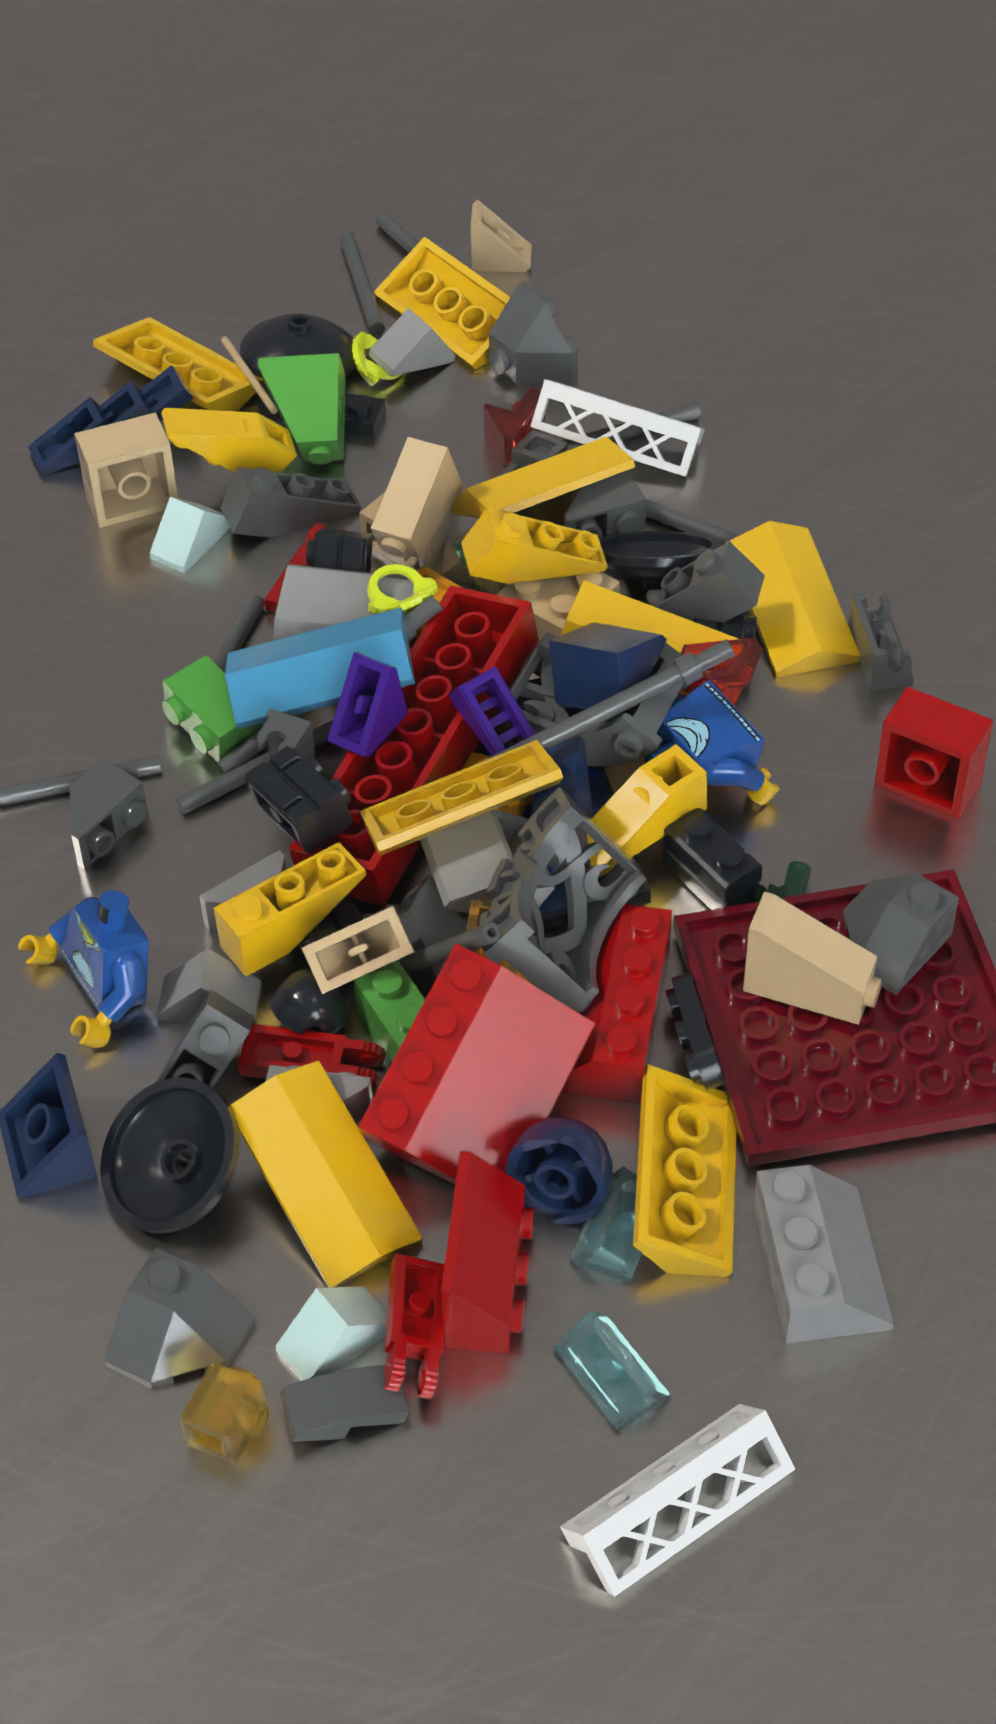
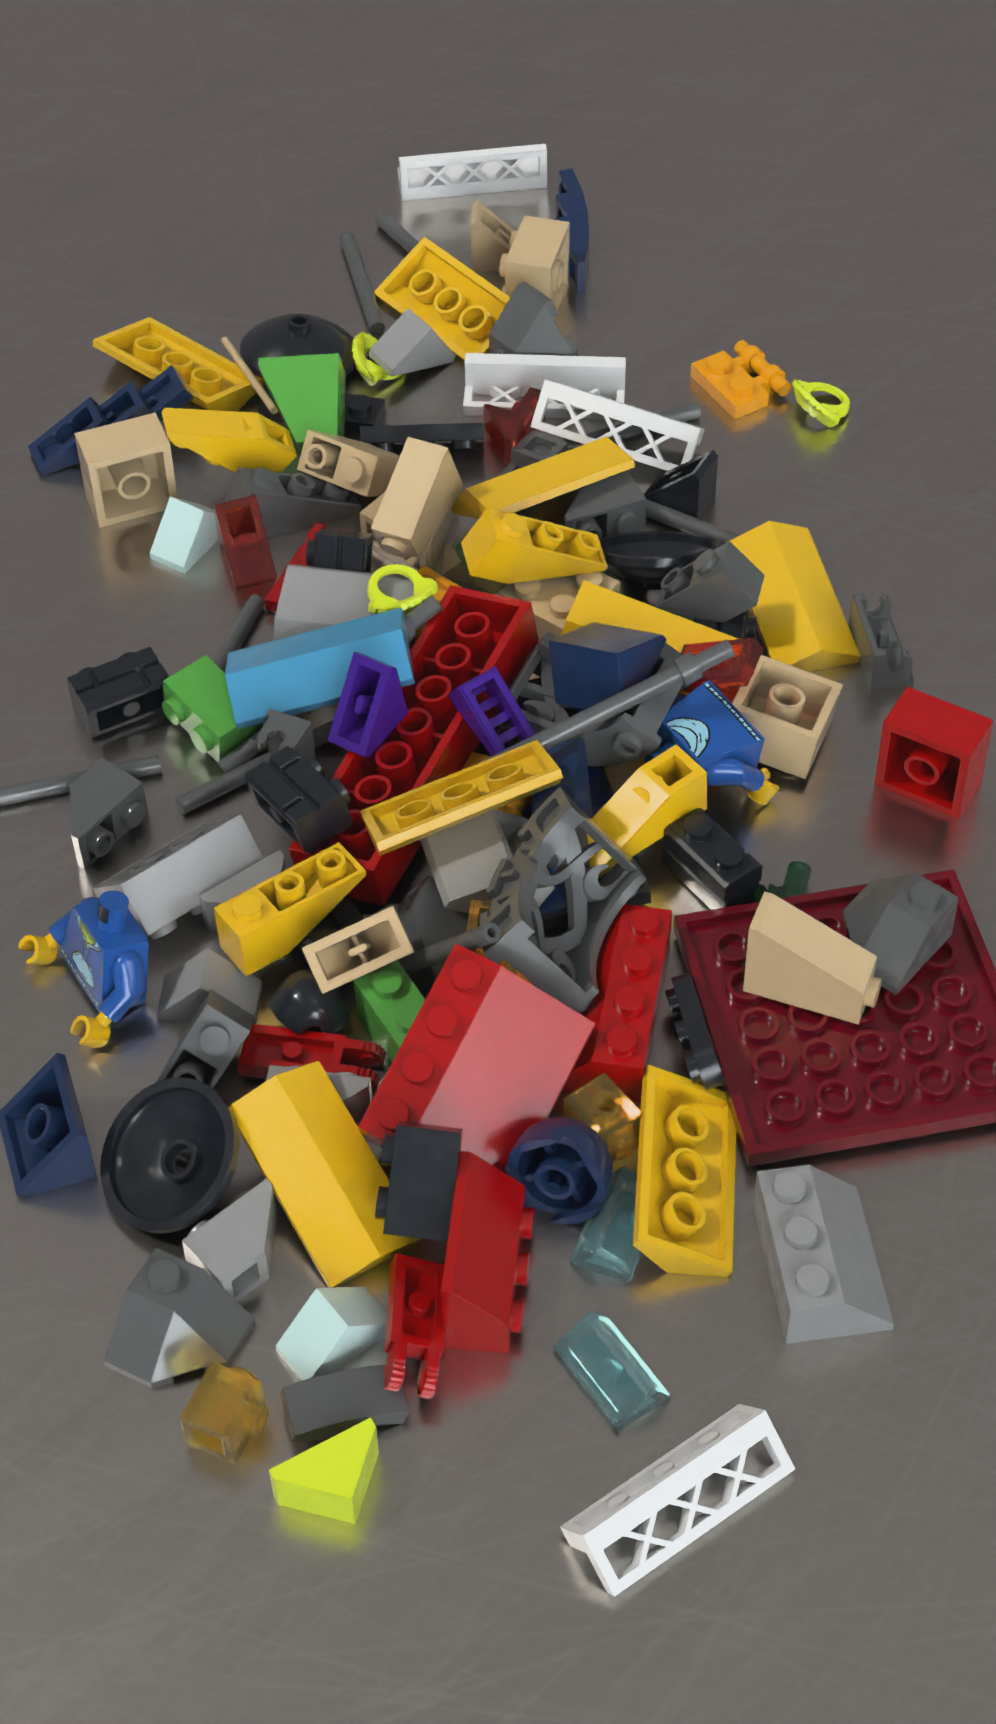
(118, 691): none -> black brick
(176, 874): none -> light grey slope
(237, 1241): none -> light grey slope
(244, 542): none -> clear red slope
(329, 1476): none -> neon yellow slope
(347, 463): none -> tan slope
(420, 1180): none -> black brick
(459, 434): none -> black plate
(472, 172): none -> white fence
(512, 375): none -> white fence
(539, 258): none -> tan brick
(573, 209): none -> dark blue slope
(609, 1112): none -> clear yellow brick
(687, 487): none -> black slope
(731, 385): none -> light orange plate
(790, 712): none -> tan brick
(826, 414): none -> neon yellow piece

